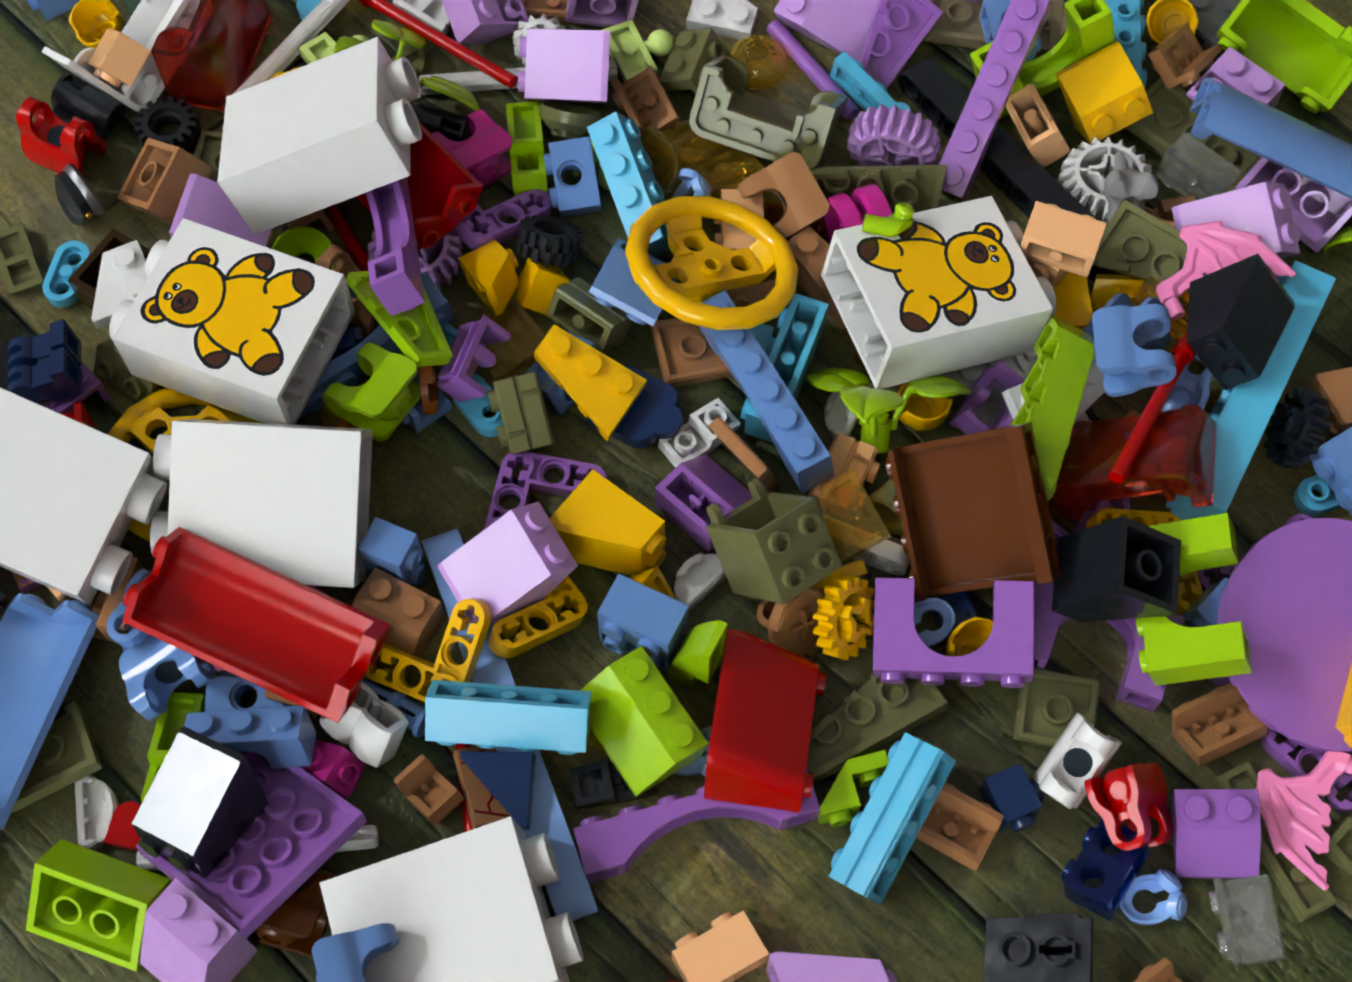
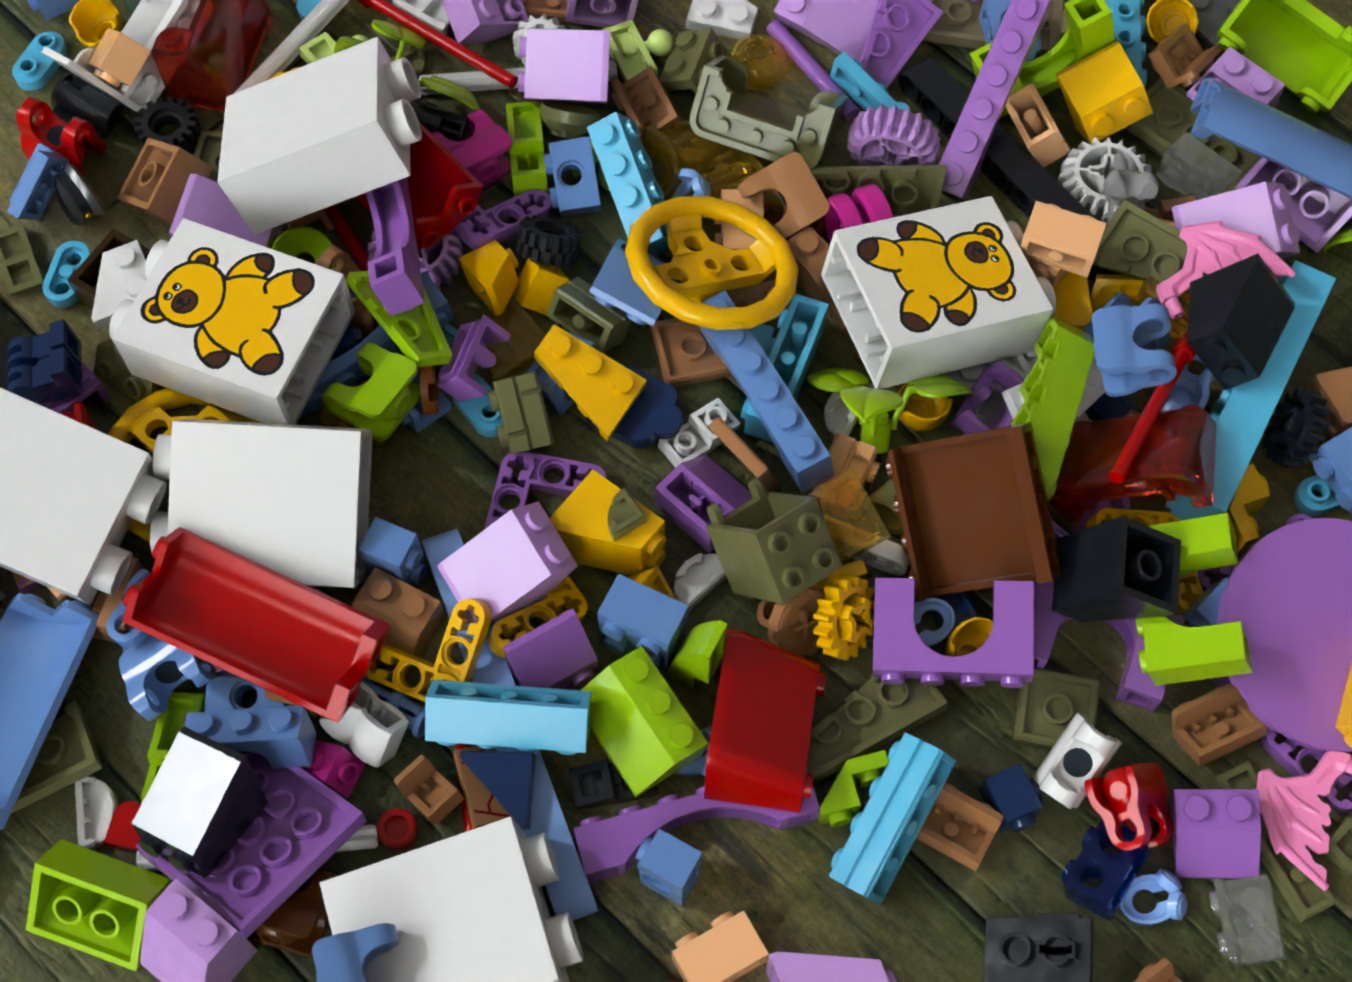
(36, 183): none -> medium blue bracket
(42, 66): none -> medium azure plate
(397, 829): none -> red tile
(553, 655): none -> medium lavender slope
(624, 515): none -> olive tile
(668, 866): none -> medium blue brick
(890, 225): lime arm -> none
(1111, 407): none -> dark blue tile
(1248, 498): none -> yellow slope

